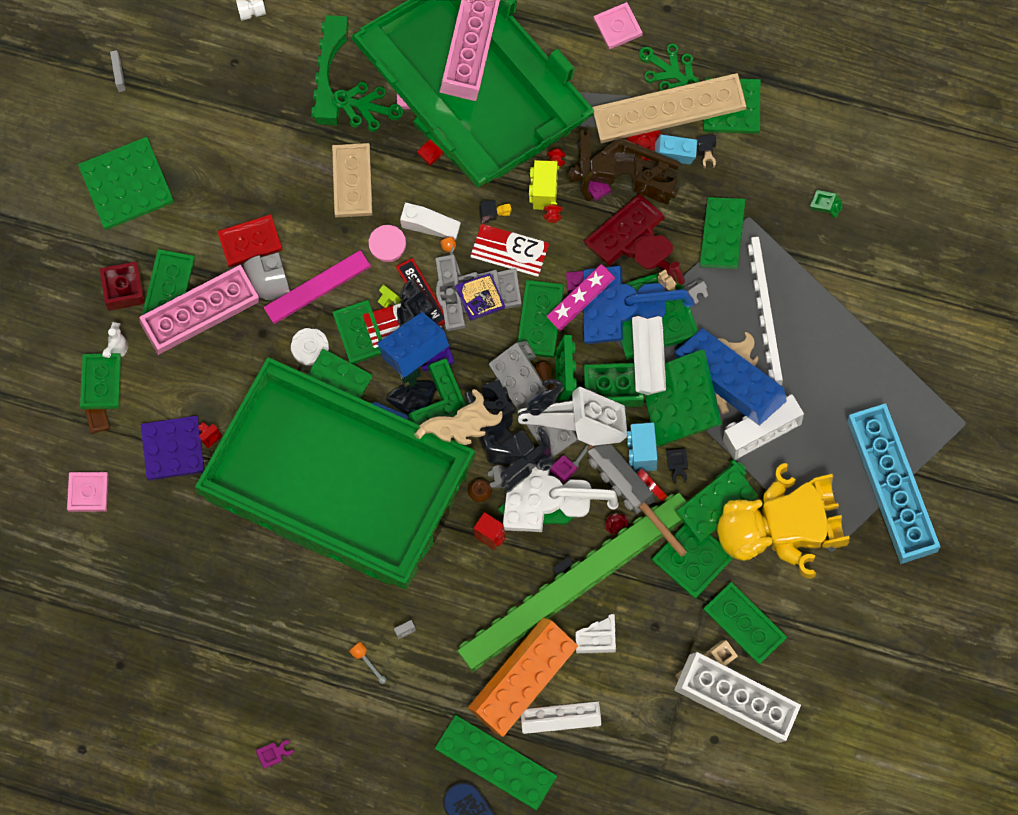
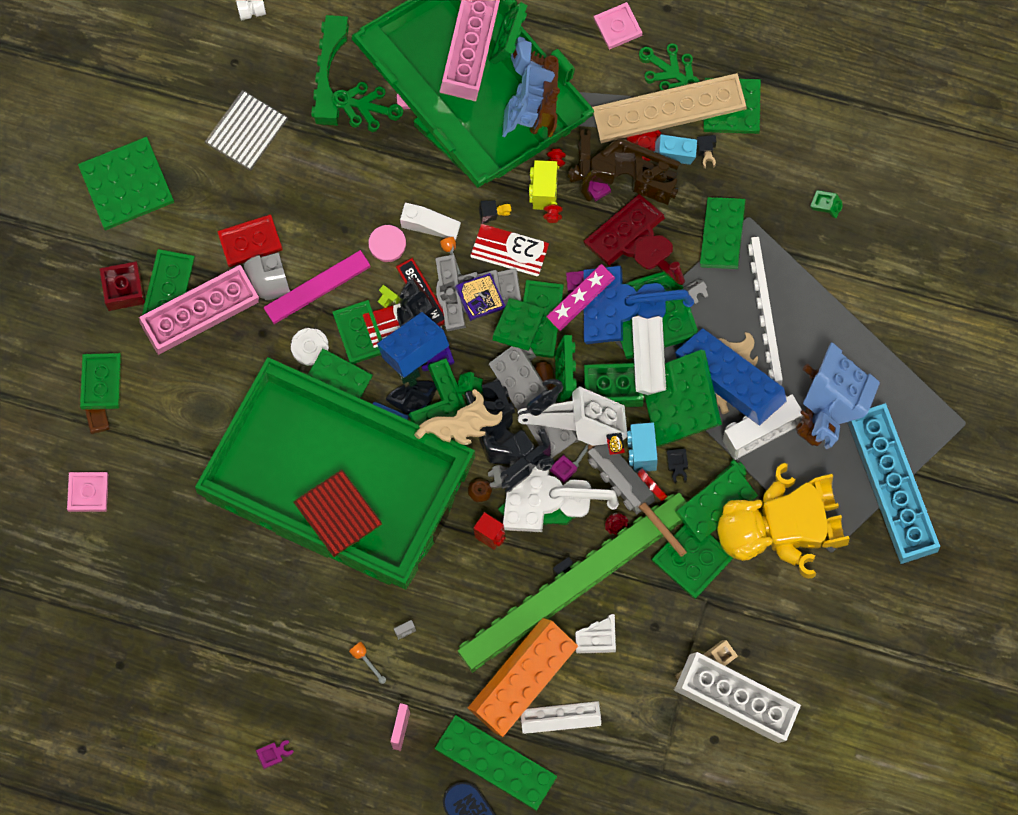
(116, 342): white piece -> none
(117, 69): light grey tile -> none
(172, 448): dark purple plate -> none
(209, 435): red tile -> none
(246, 130): none -> piece
(337, 513): none -> clear red piece
(352, 180): tan plate -> none
(400, 727): none -> bright pink tile
(430, 152): red plate -> none
(468, 382): none -> green bracket
(508, 33): none -> green plate
(518, 324): none -> green plate
(538, 93): none -> medium blue piece
(615, 443): none -> sticker
(666, 281): tan plate -> none
(745, 623): green plate -> none
(836, 396): none -> medium blue piece

